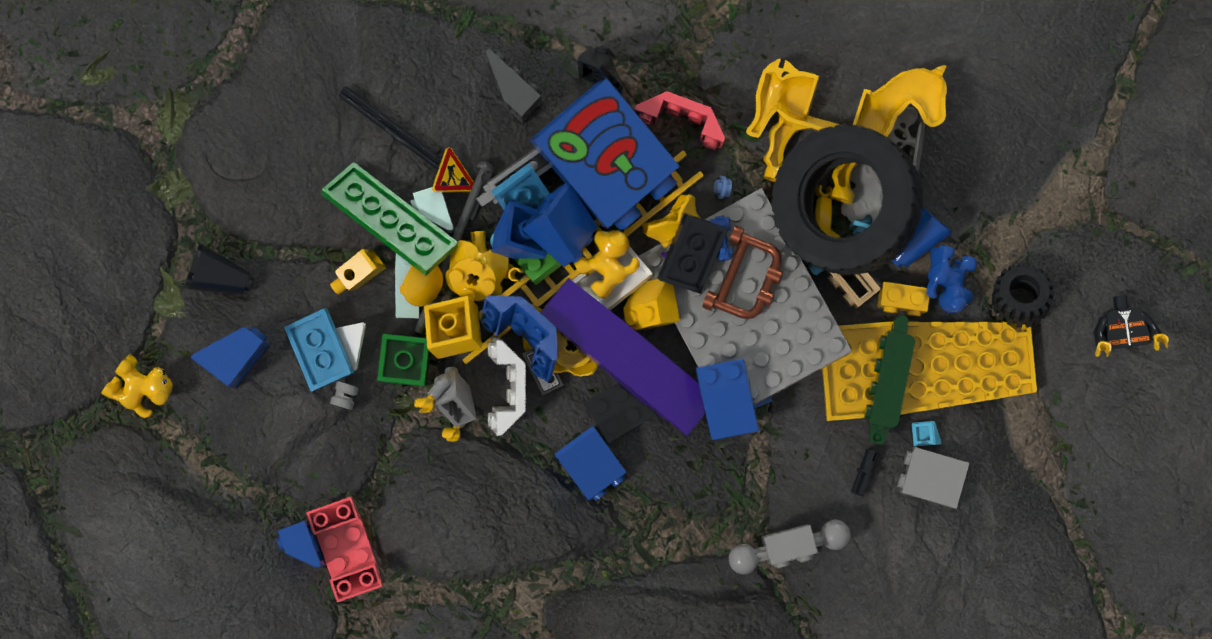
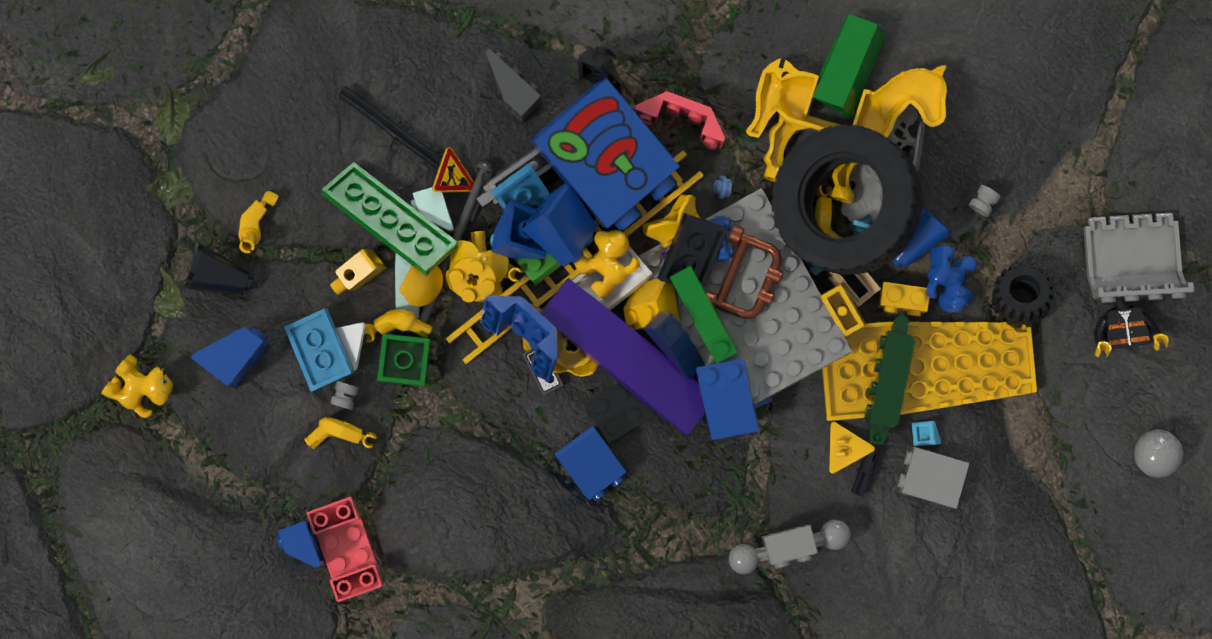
(249, 228): none -> yellow arm
(339, 429): none -> yellow arm
(397, 319): none -> yellow arm
(452, 327): yellow brick -> none
(453, 399): light grey torso -> none
(504, 416): white slope -> none
(675, 343): none -> dark blue slope
(704, 314): none -> green slope
(843, 309): none -> yellow brick
(846, 448): none -> yellow piece
(849, 65): none -> green slope
(985, 199): none -> light grey wheel
(1134, 258): none -> light grey hinge
(1158, 453): none -> light grey piece

